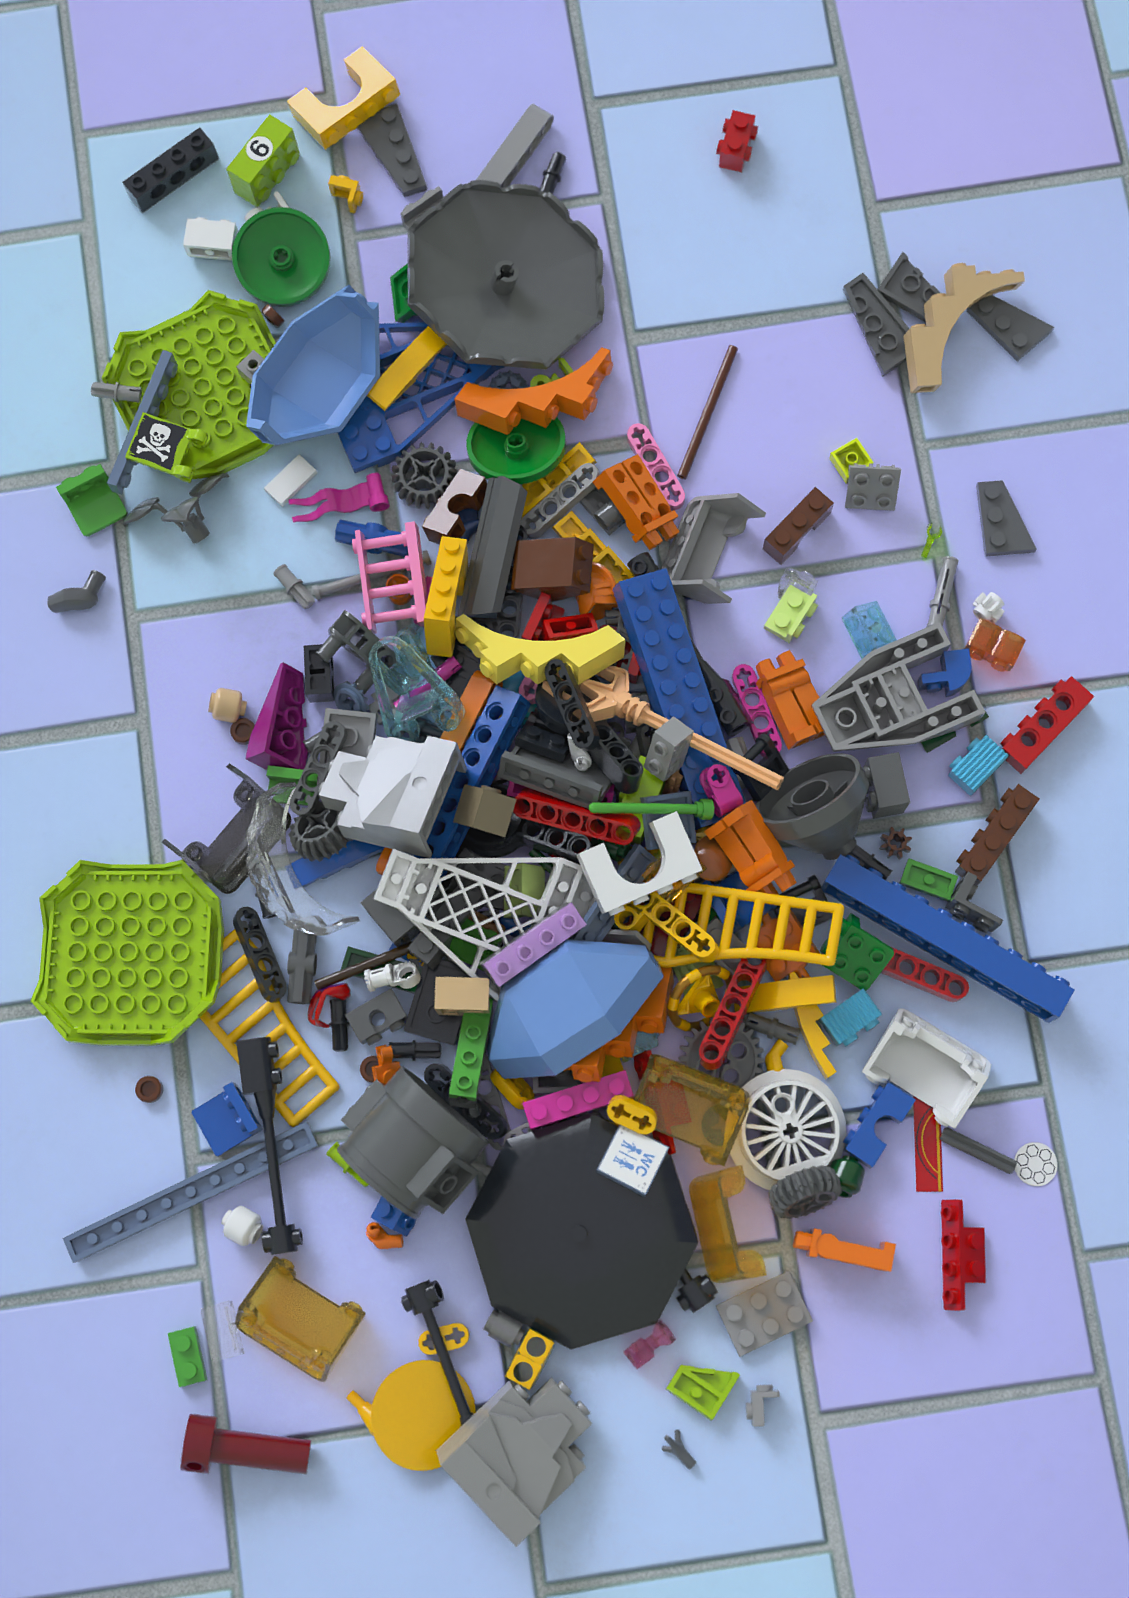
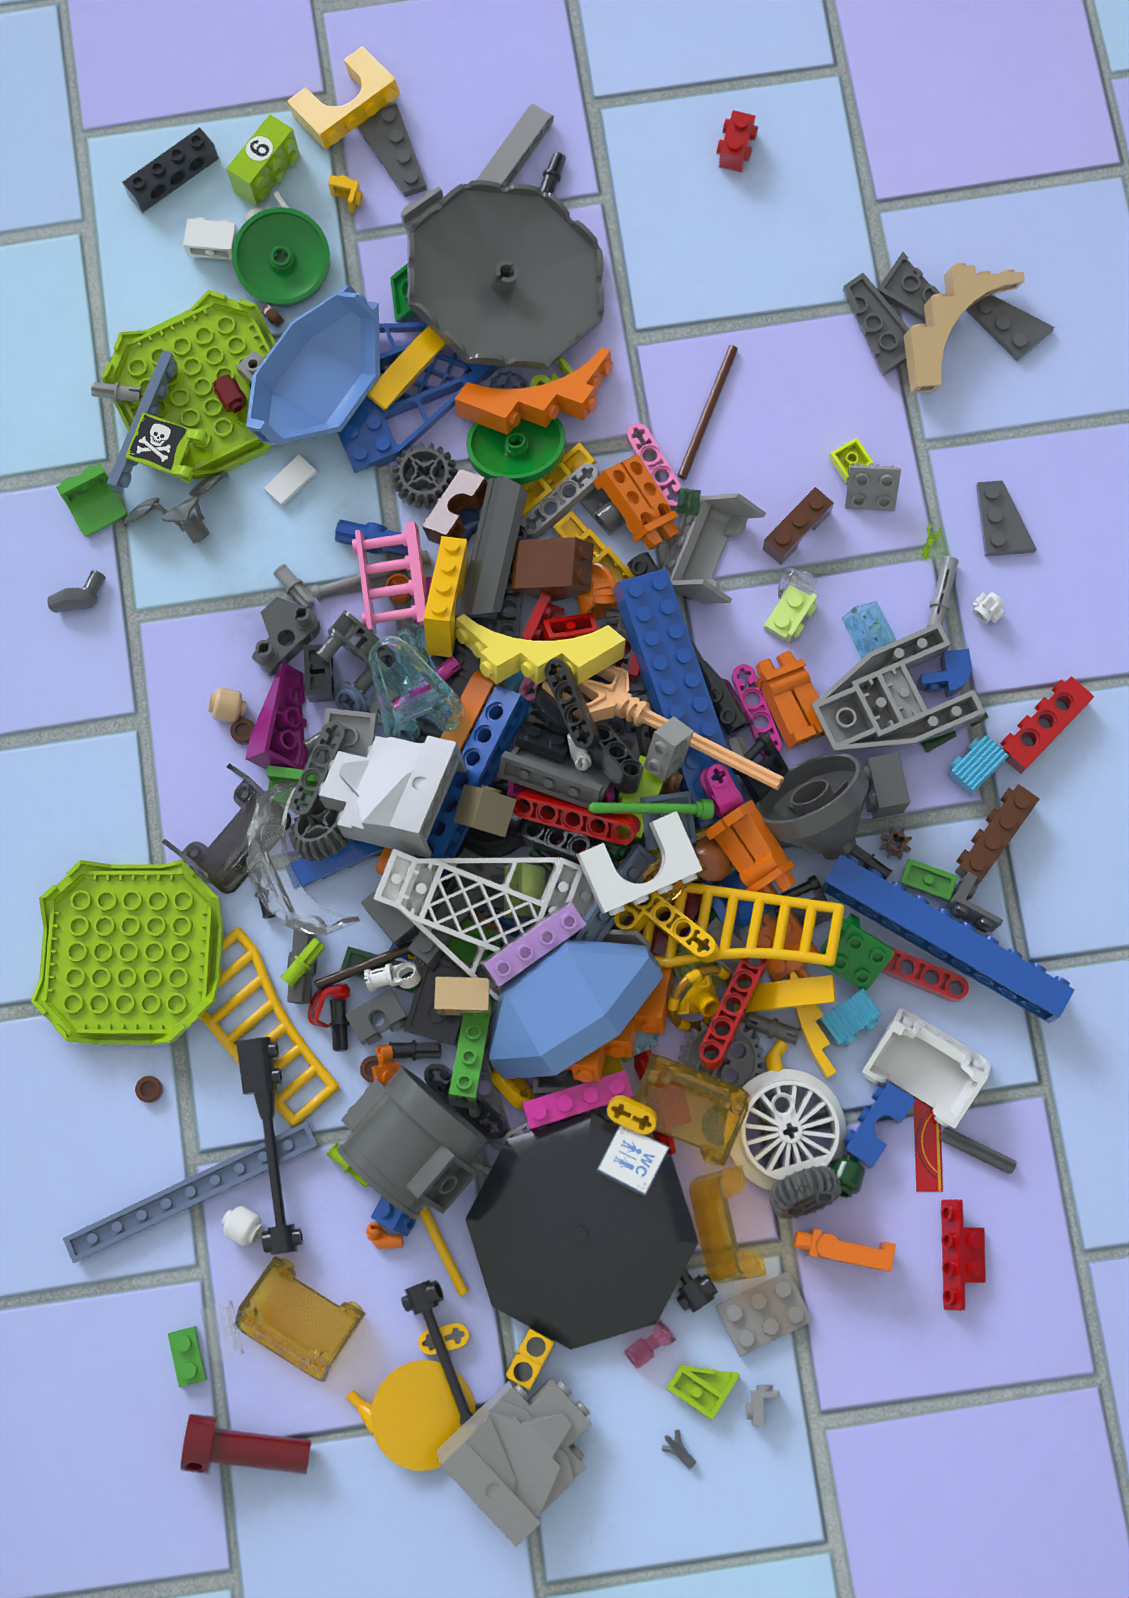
(226, 1119): blue bracket -> none
(229, 394): none -> dark red brick
(255, 955): black beam -> none
(284, 623): none -> dark grey piece
(303, 962): none -> lime axle
(346, 500): dark pink flag -> none
(443, 1252): none -> yellow bar
(504, 1328): flat silver brick -> none
(688, 501): none -> clear green tile
(994, 645): clear orange brick -> none
(1035, 1164): white sticker -> none

